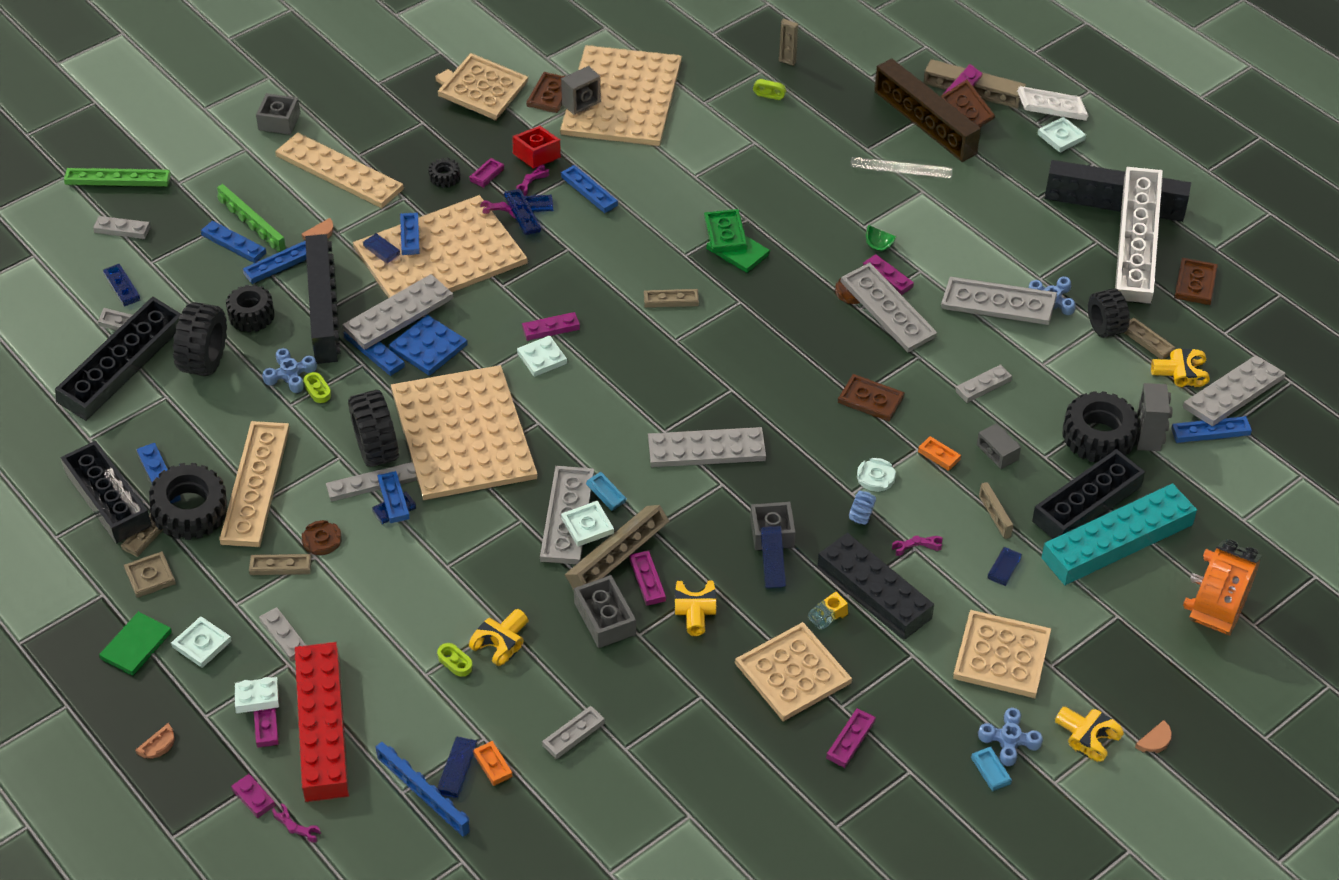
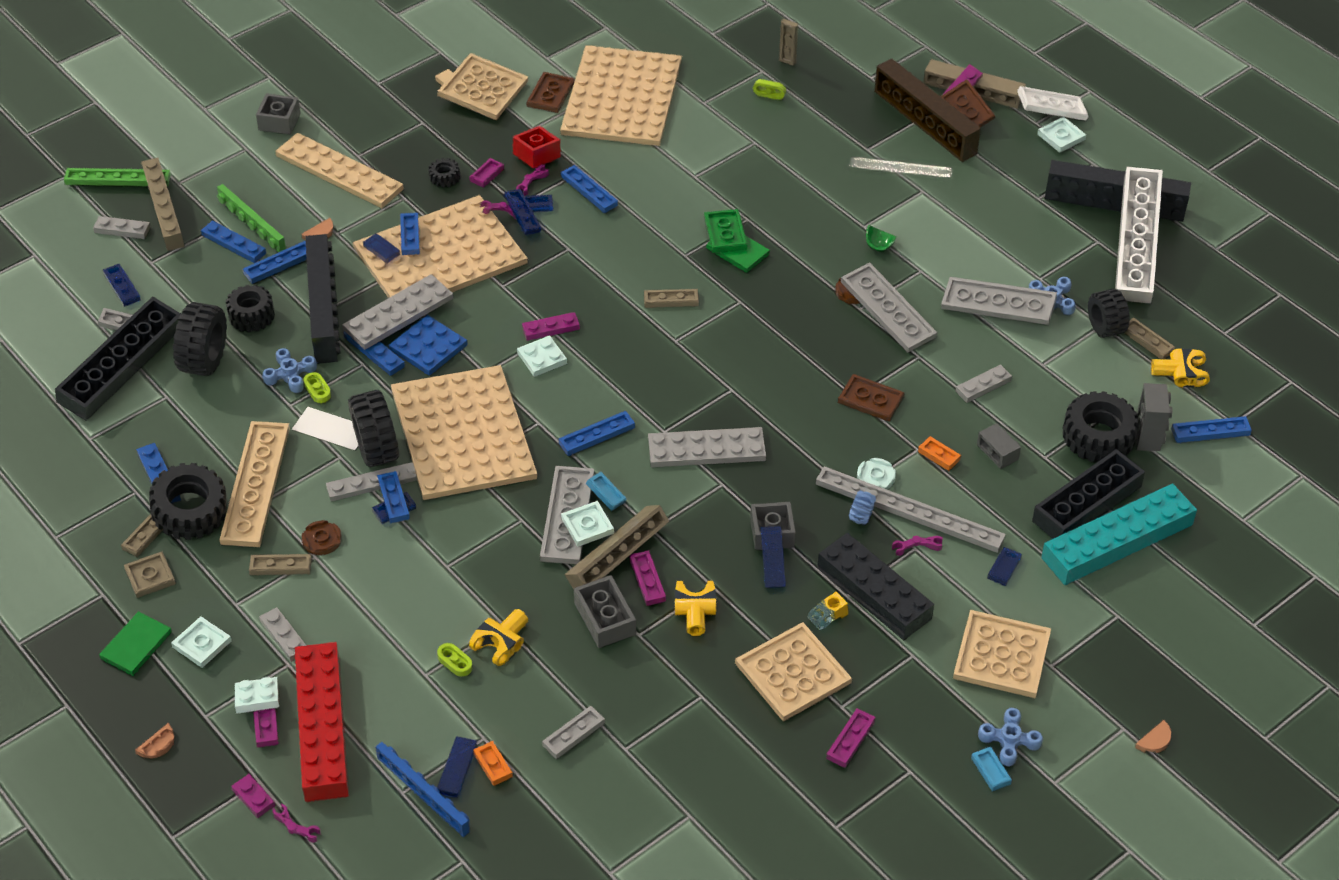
(106, 492): black brick -> none
(163, 204): none -> dark tan brick
(327, 427): none -> white sticker
(581, 90): dark grey brick -> none
(596, 433): none -> blue plate
(893, 276): magenta plate -> none
(913, 510): none -> light grey plate
(996, 510): dark tan tile -> none
(1088, 730): yellow connector -> none
(1196, 281): reddish brown tile -> none
(1223, 586): orange piece -> none
(1233, 390): light grey plate -> none

